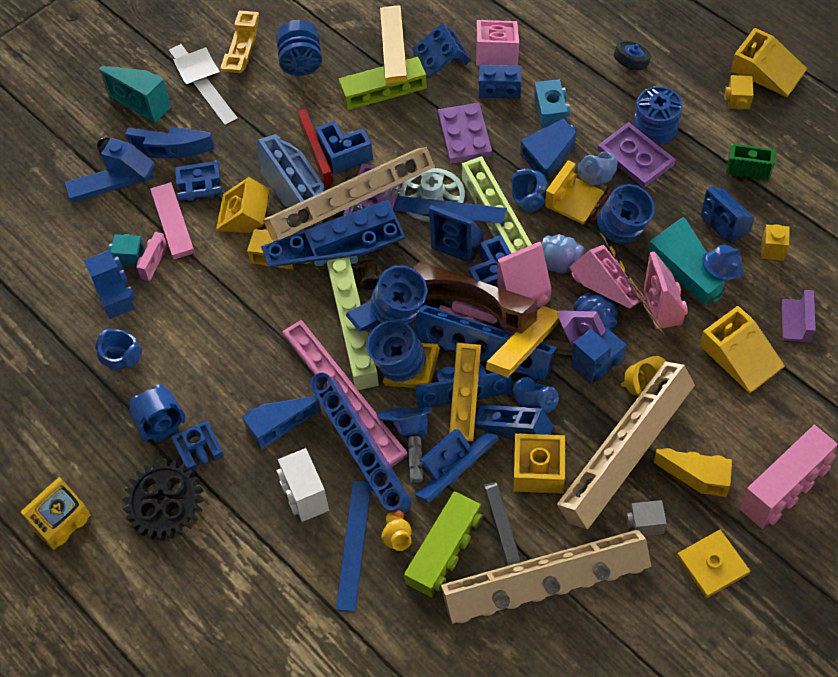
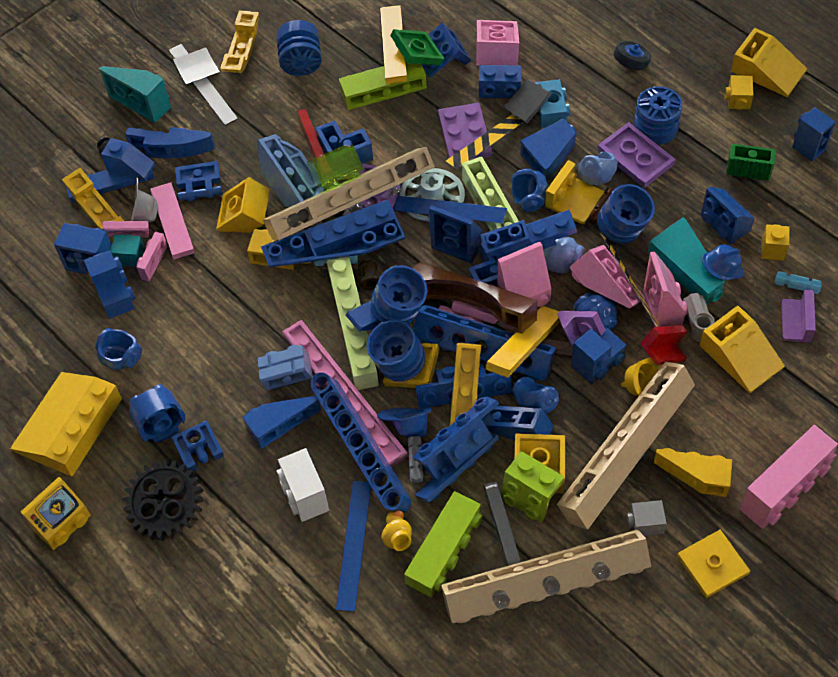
(68, 422): none -> yellow slope
(80, 243): none -> blue brick
(89, 199): none -> yellow slope
(134, 228): none -> bright pink tile
(144, 206): none -> light grey piece
(284, 367): none -> medium blue brick
(334, 166): none -> clear neon green piece
(416, 47): none -> green plate
(462, 437): none -> blue bracket
(484, 141): none -> sticker
(521, 235): none -> blue slope
(527, 100): none -> dark grey piece
(530, 486): none -> lime bracket
(662, 344): none -> red panel
(698, 315): none -> light grey piece
(797, 282): none -> medium azure axle
(813, 133): none -> blue brick

